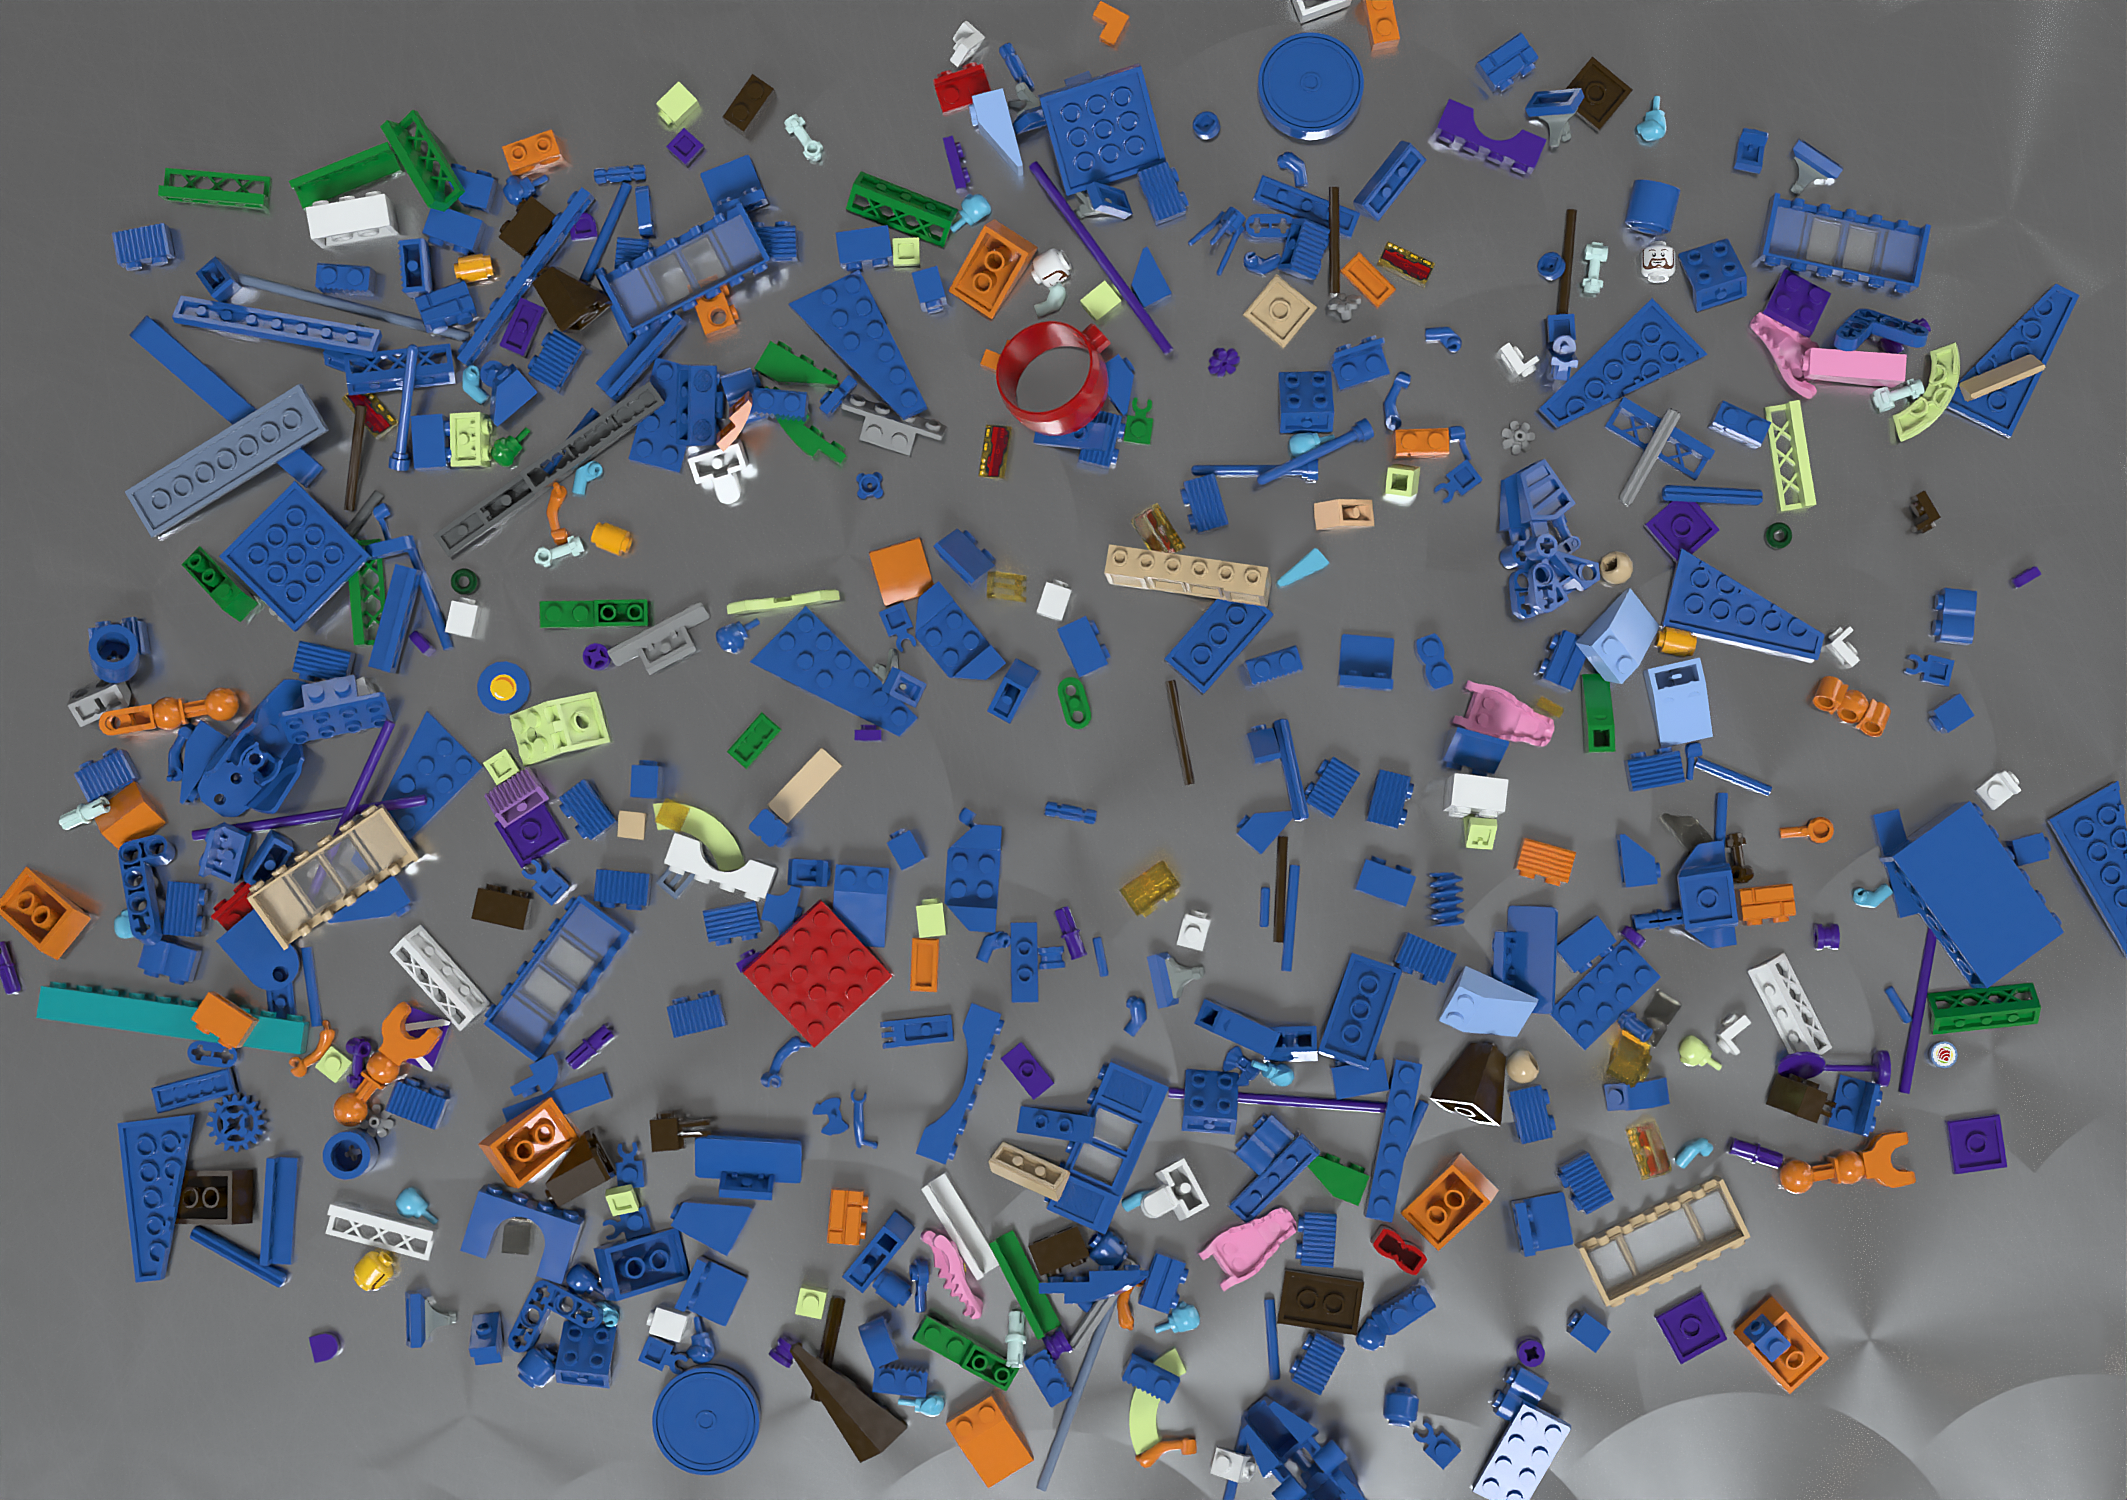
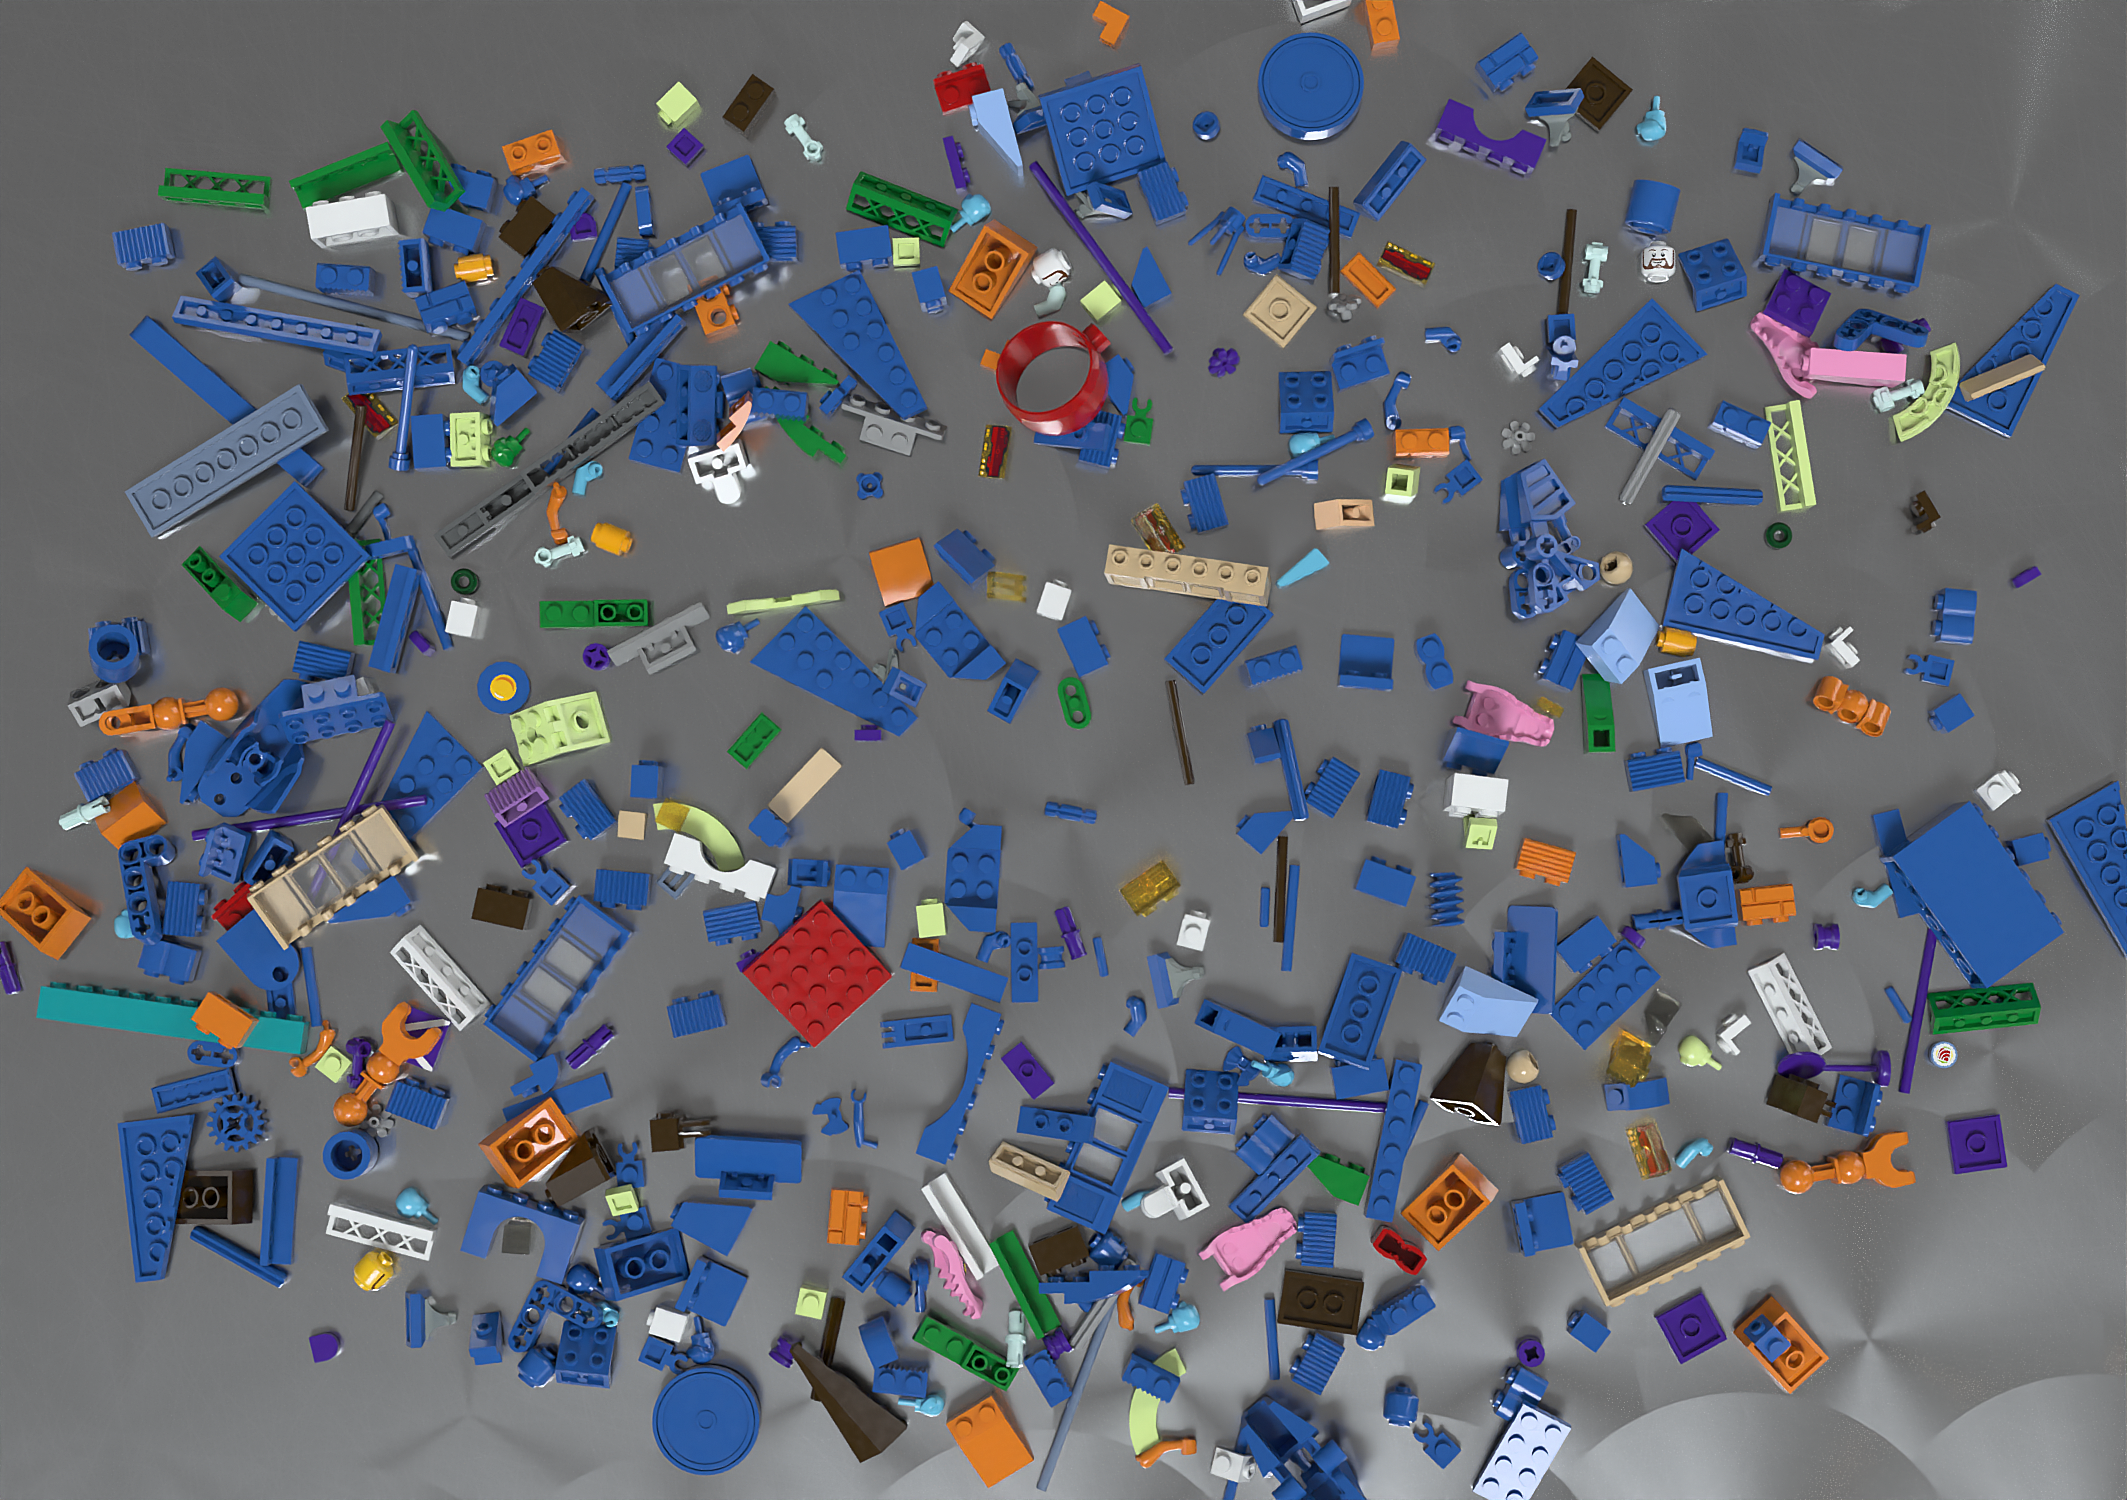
(953, 972): none -> blue tile
(1640, 1030): blue pin -> none

